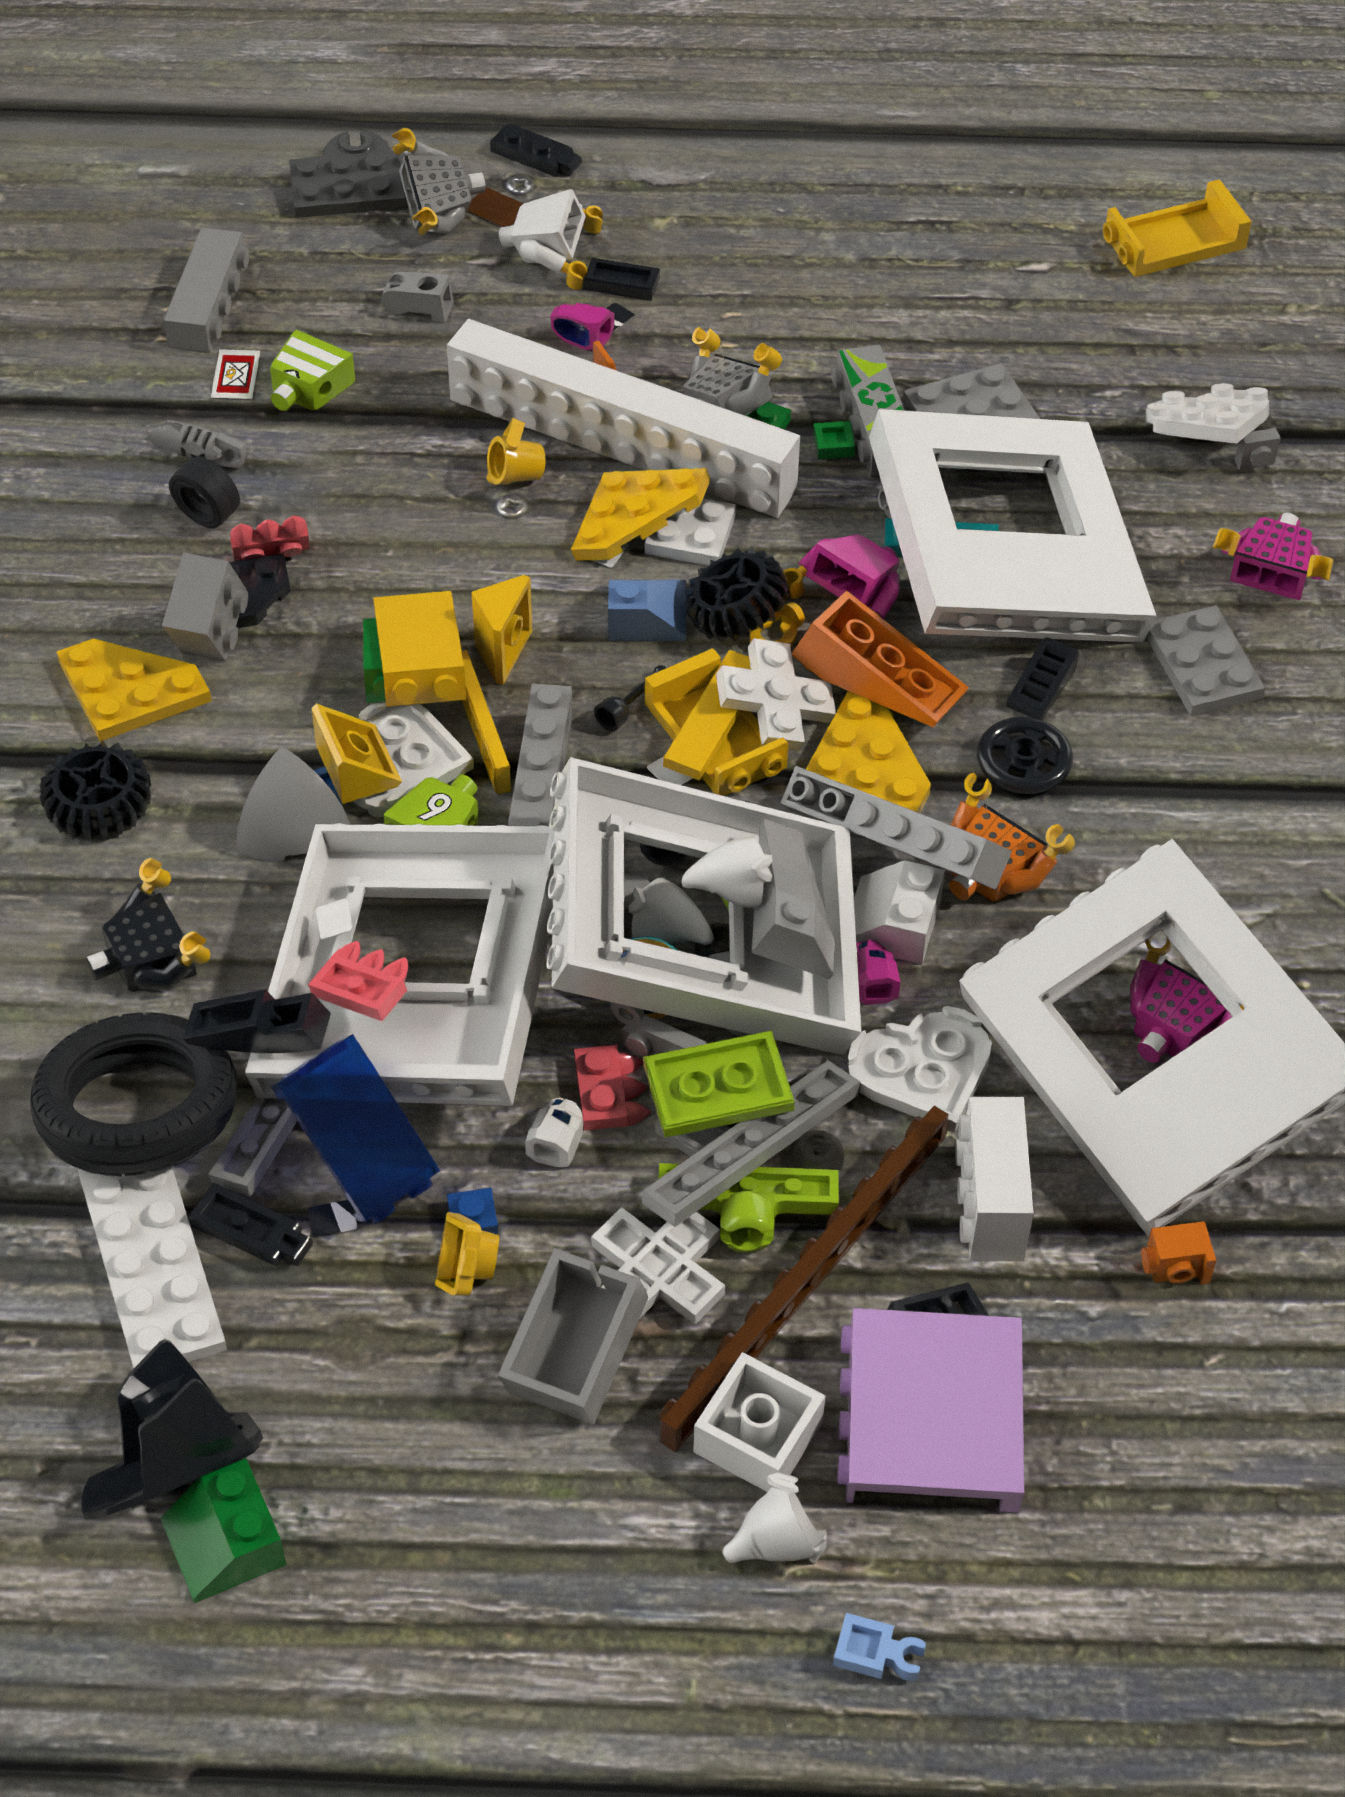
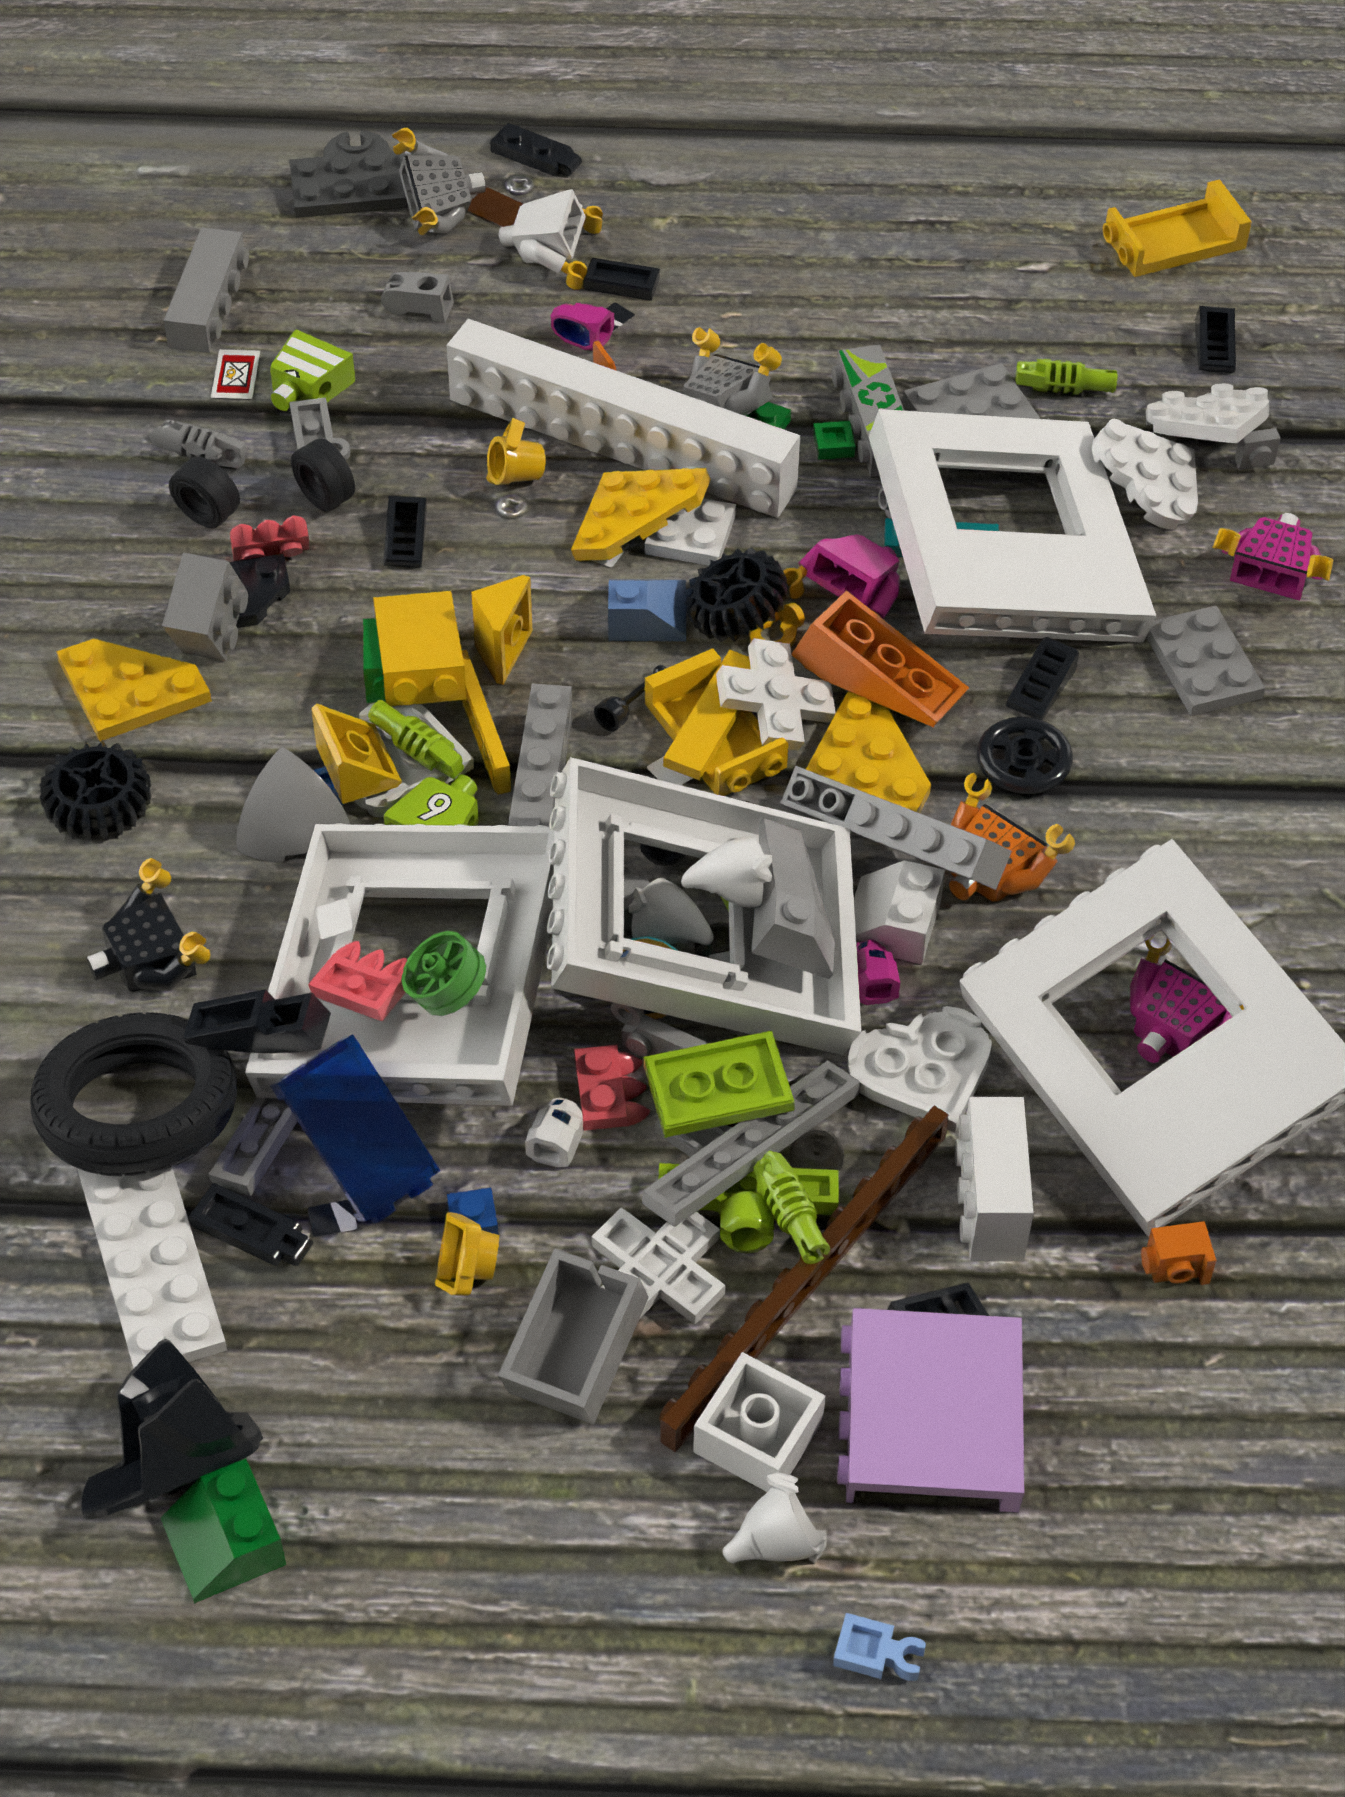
(313, 422): none -> light grey hinge
(323, 474): none -> black tyre
(405, 508): none -> black slope
(417, 739): none -> lime hinge
(440, 977): none -> bright green wheel
(791, 1205): none -> lime hinge
(1064, 377): none -> lime hinge
(1151, 470): none -> white plate
(1218, 318): none -> black slope

